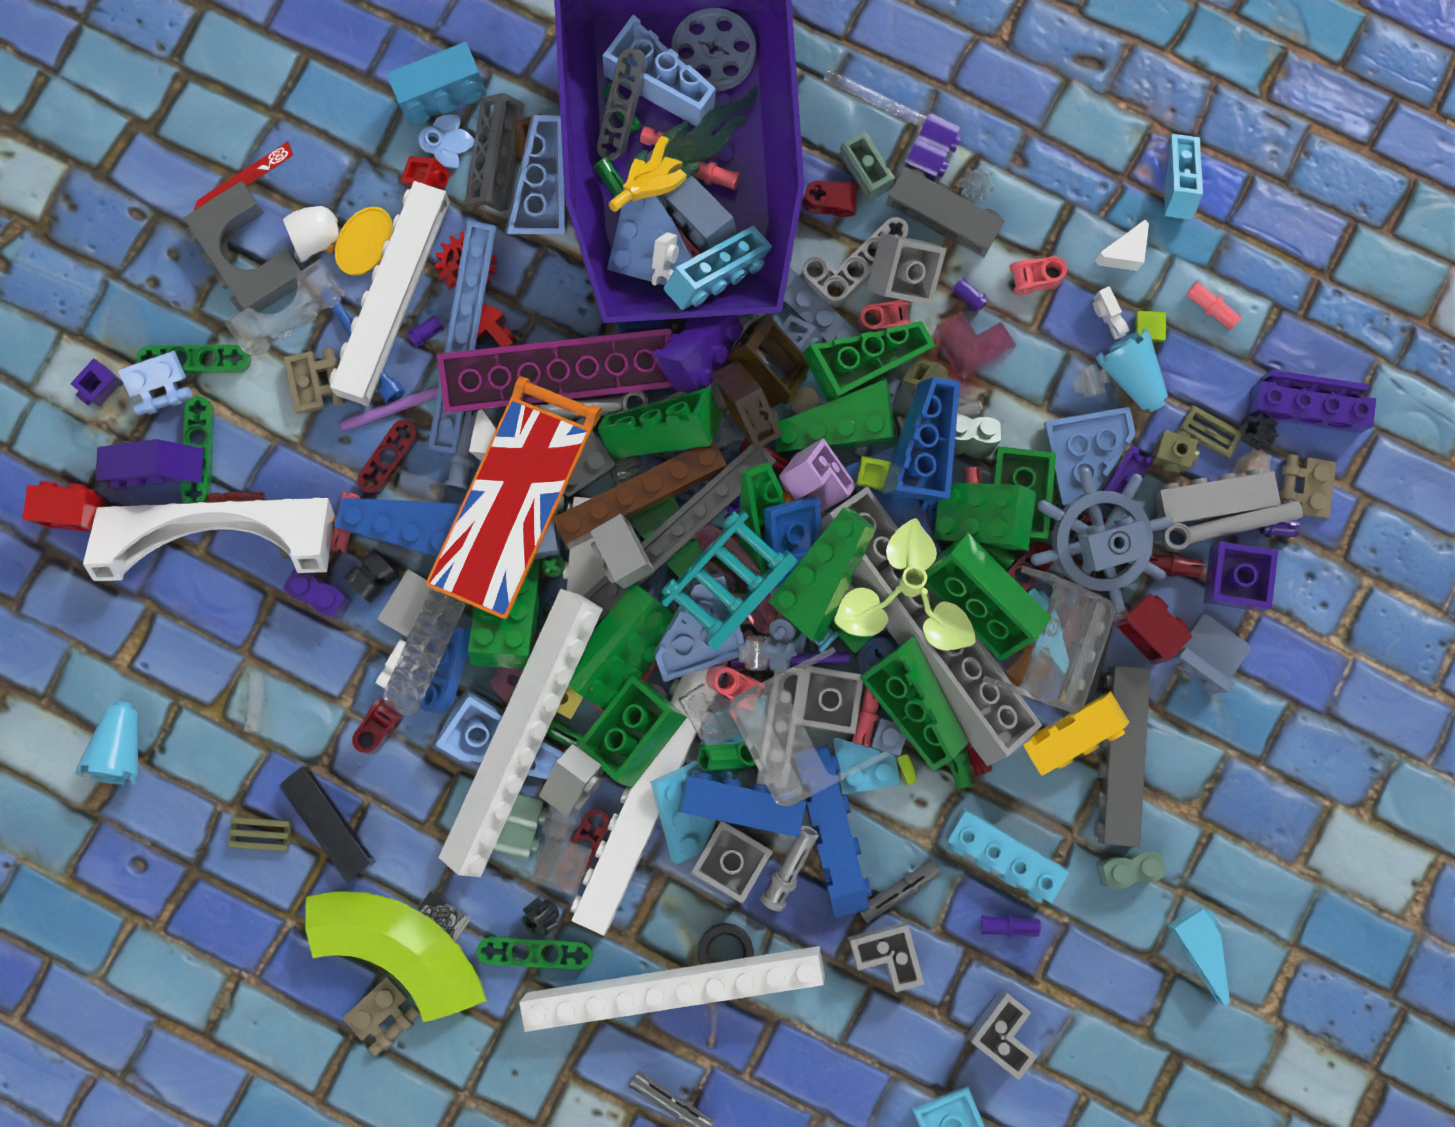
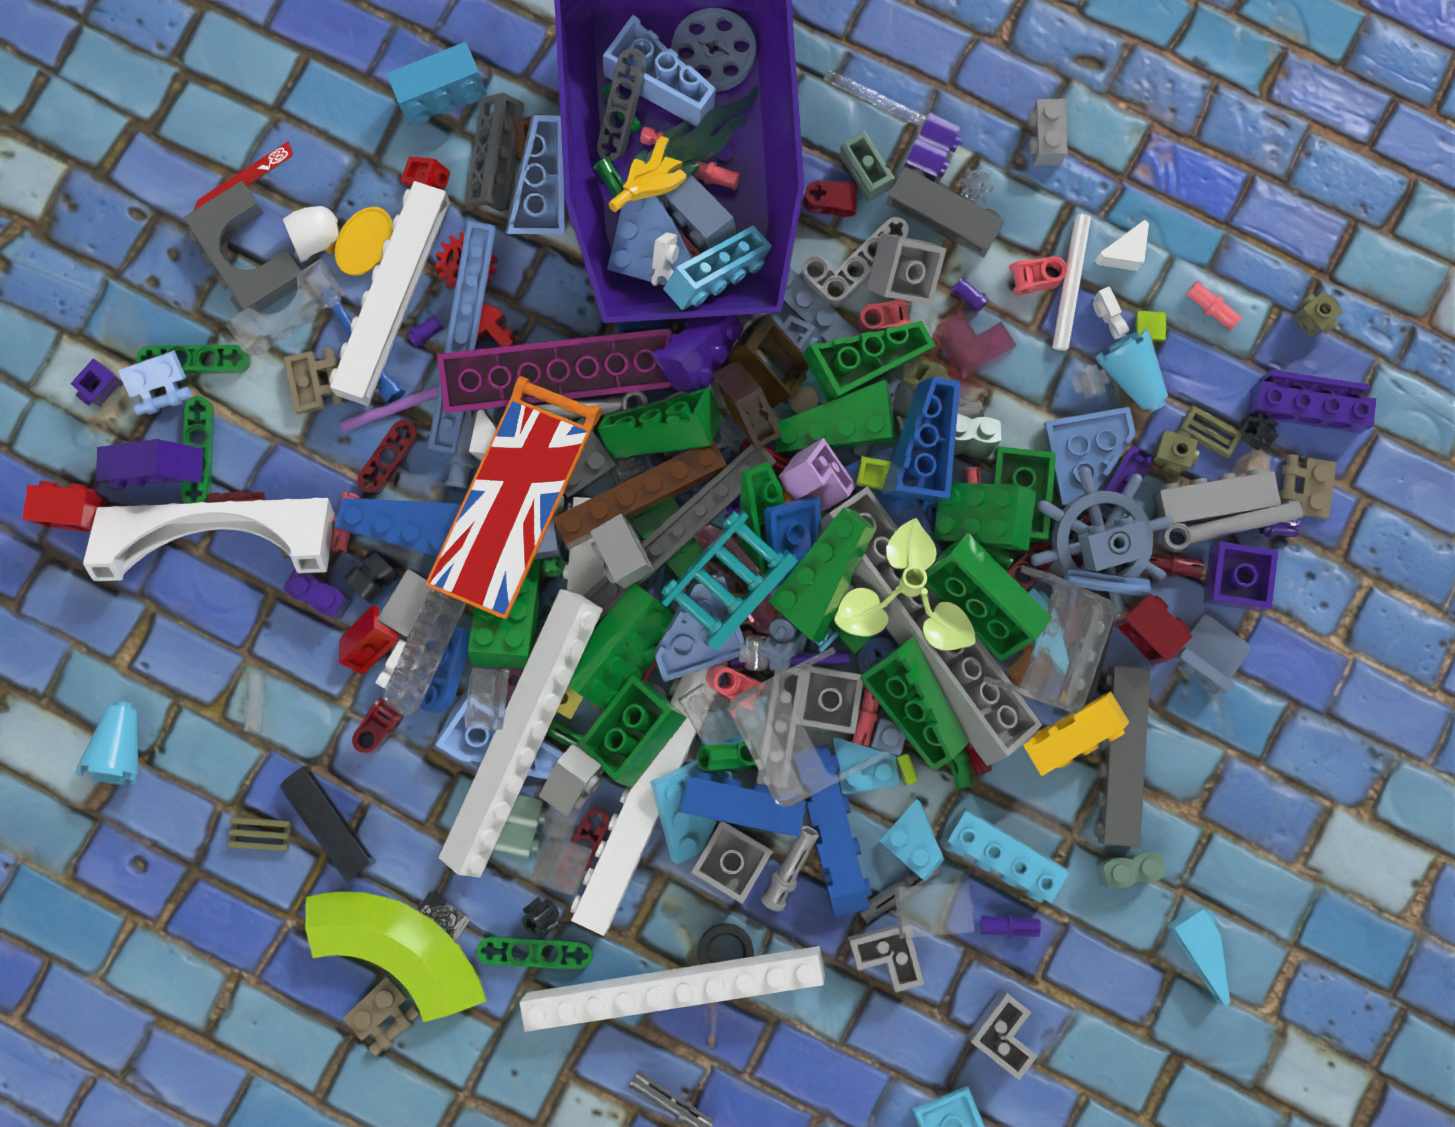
(365, 642): none -> red panel
(450, 140): light blue plate -> none
(486, 699): none -> clear panel
(914, 842): none -> medium azure wing
(934, 910): none -> clear piece
(1048, 132): none -> light grey brick
(1071, 282): none -> white axle
(1108, 582): none -> medium blue axle
(1183, 177): medium azure slope -> none
(1318, 314): none -> olive brick

